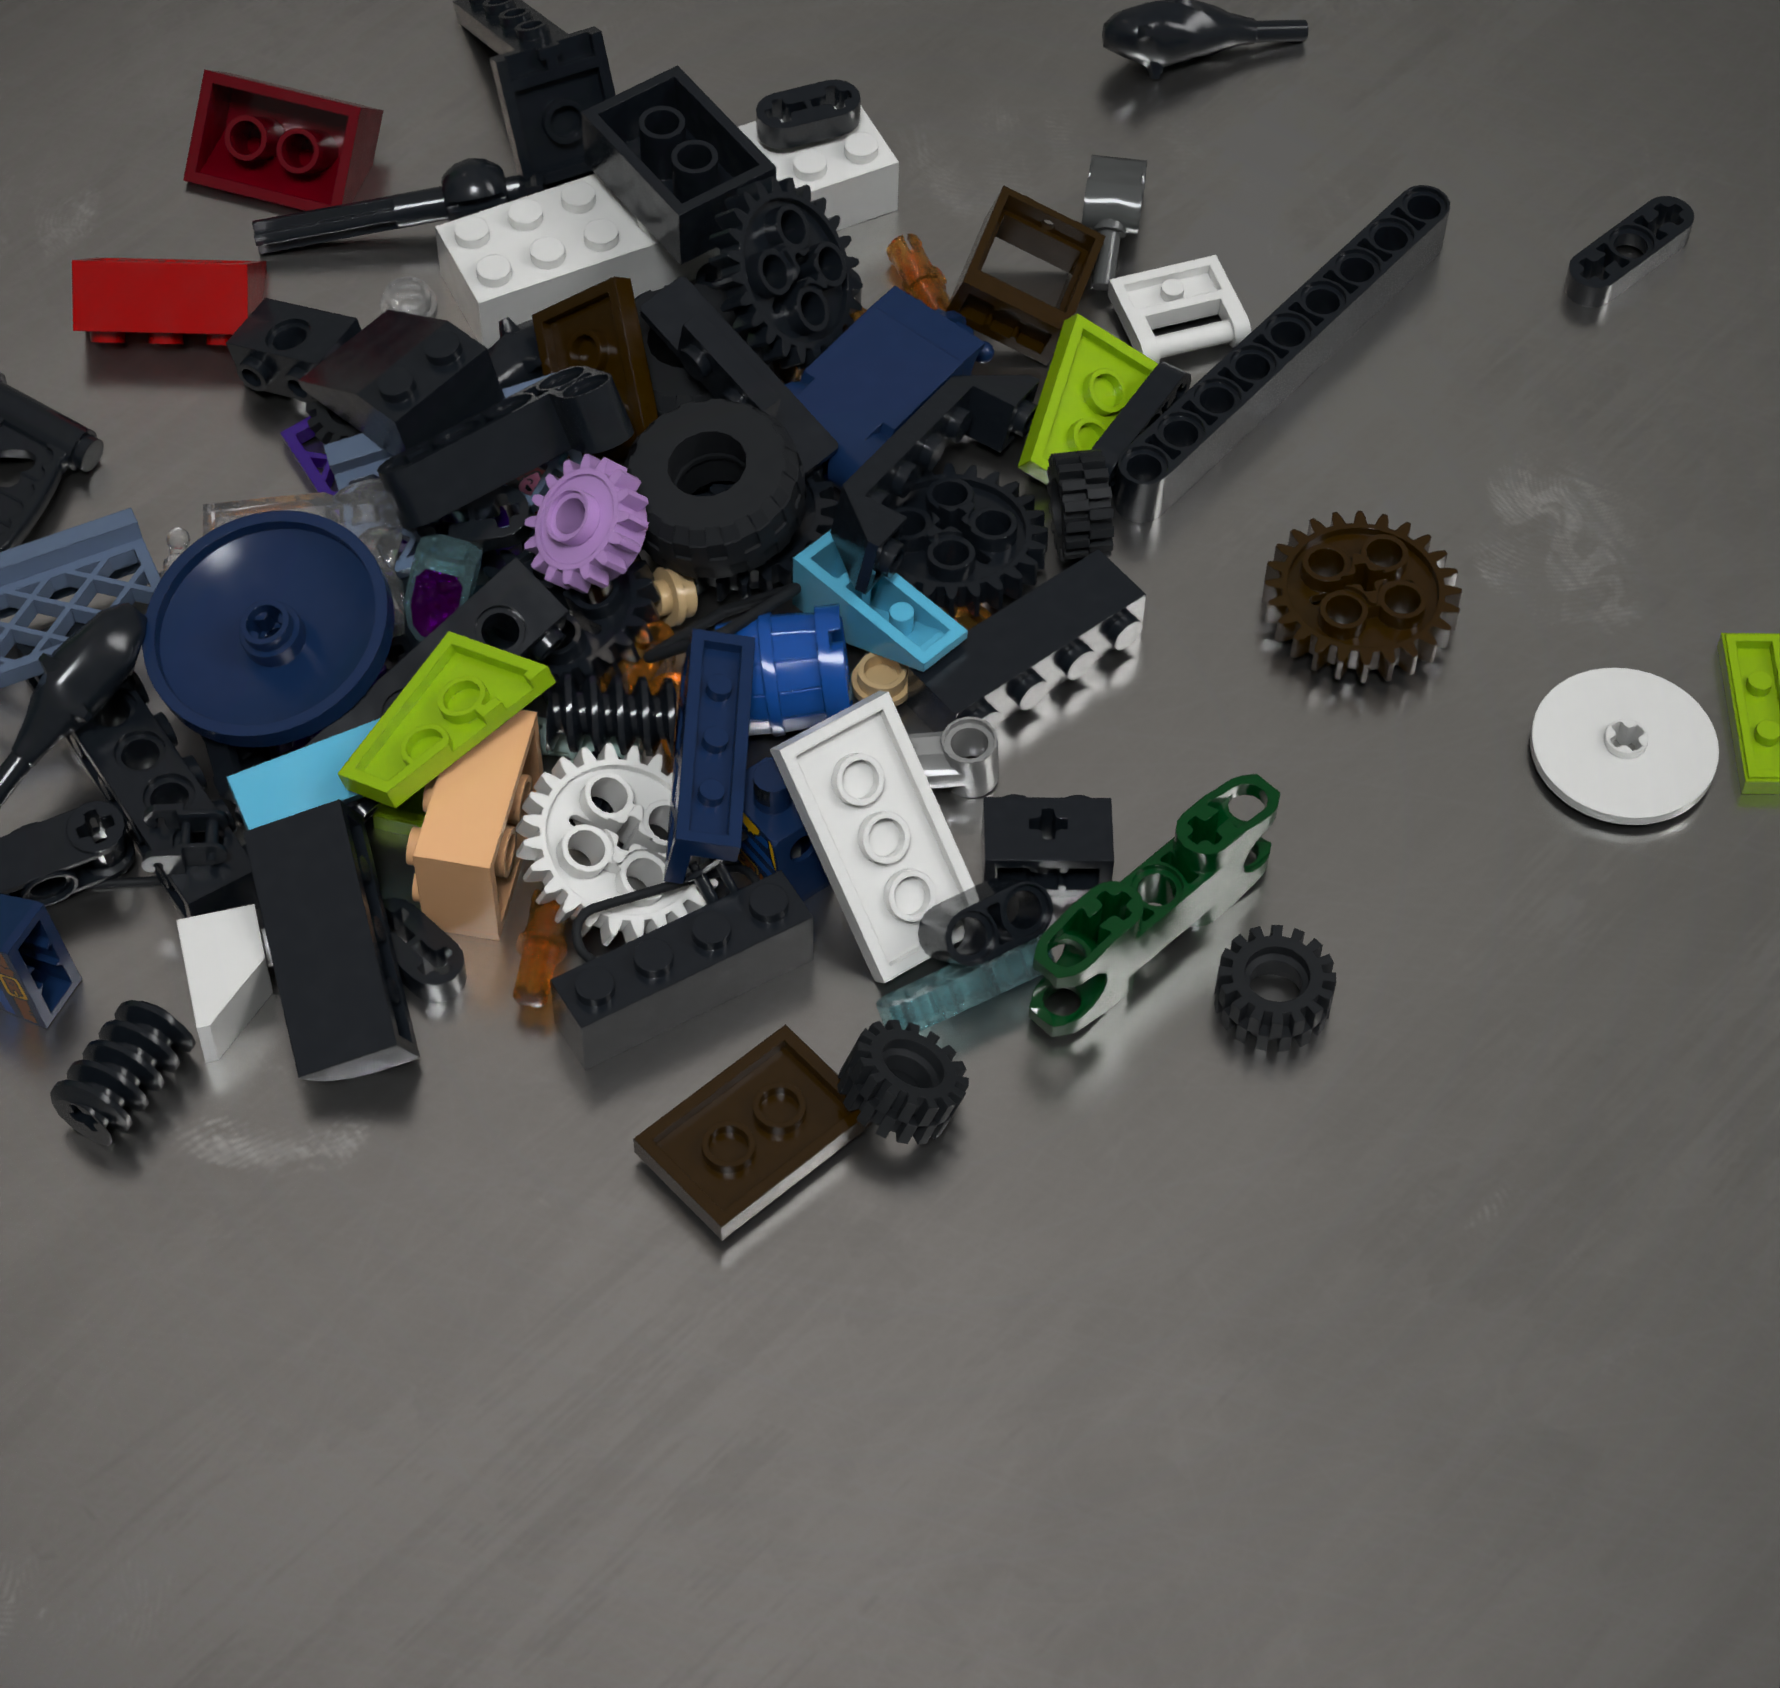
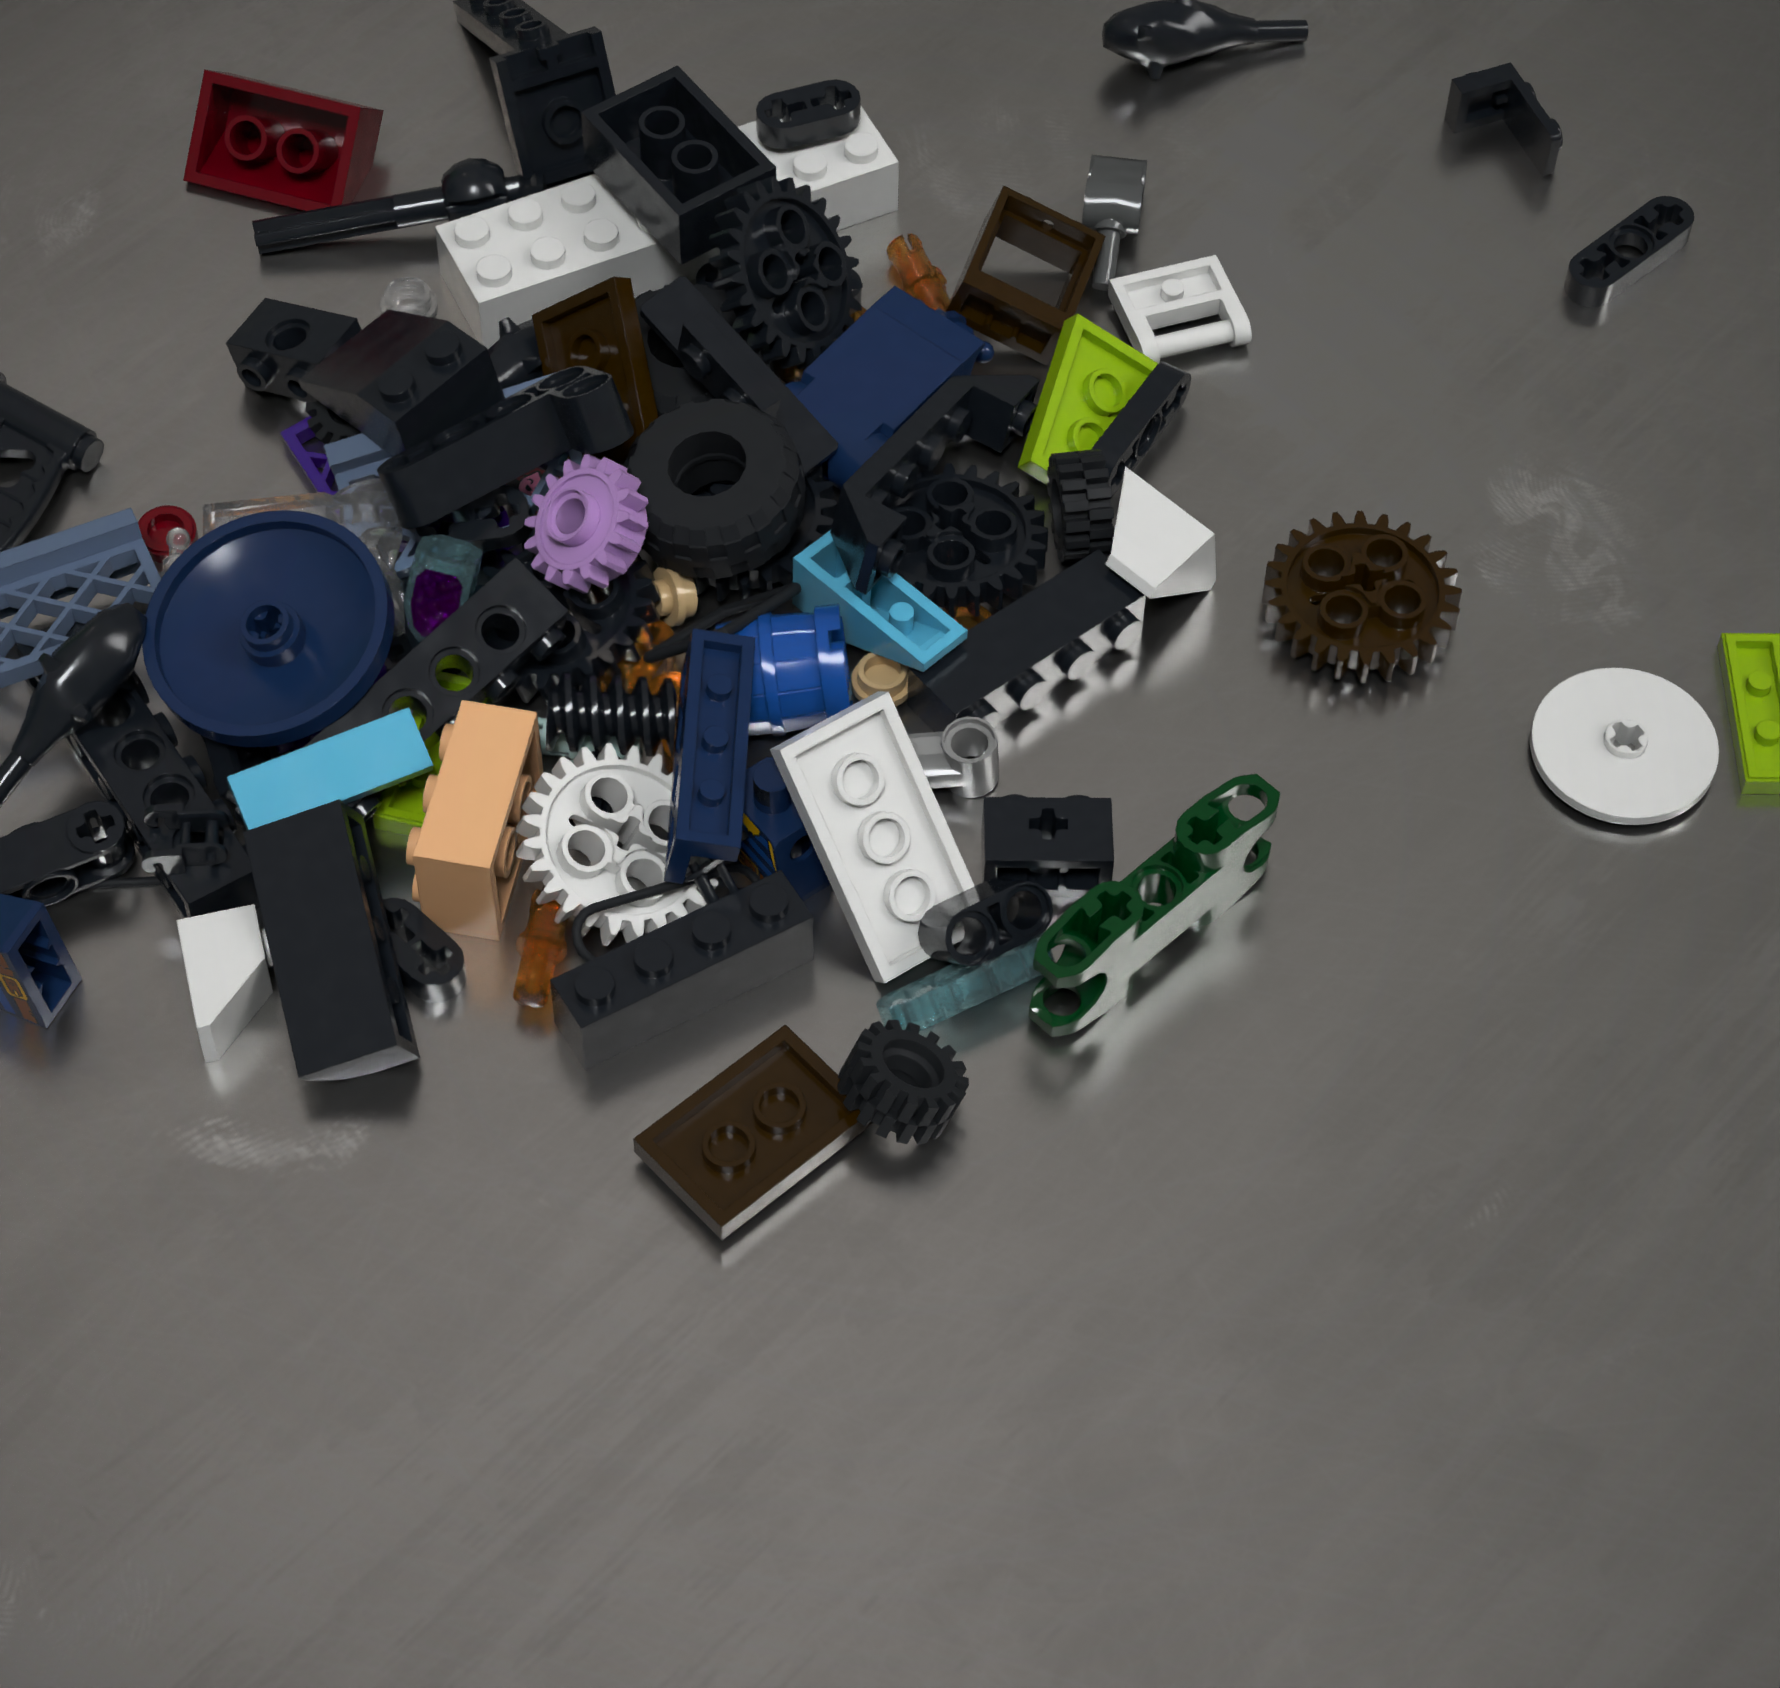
(117, 1067): black piece -> none
(158, 522): none -> dark red tile
(164, 297): red slope -> none
(440, 716): lime wing -> none
(1160, 544): none -> white slope
(1270, 1018): black tyre -> none
(1280, 354): black beam -> none
(1503, 95): none -> black bracket

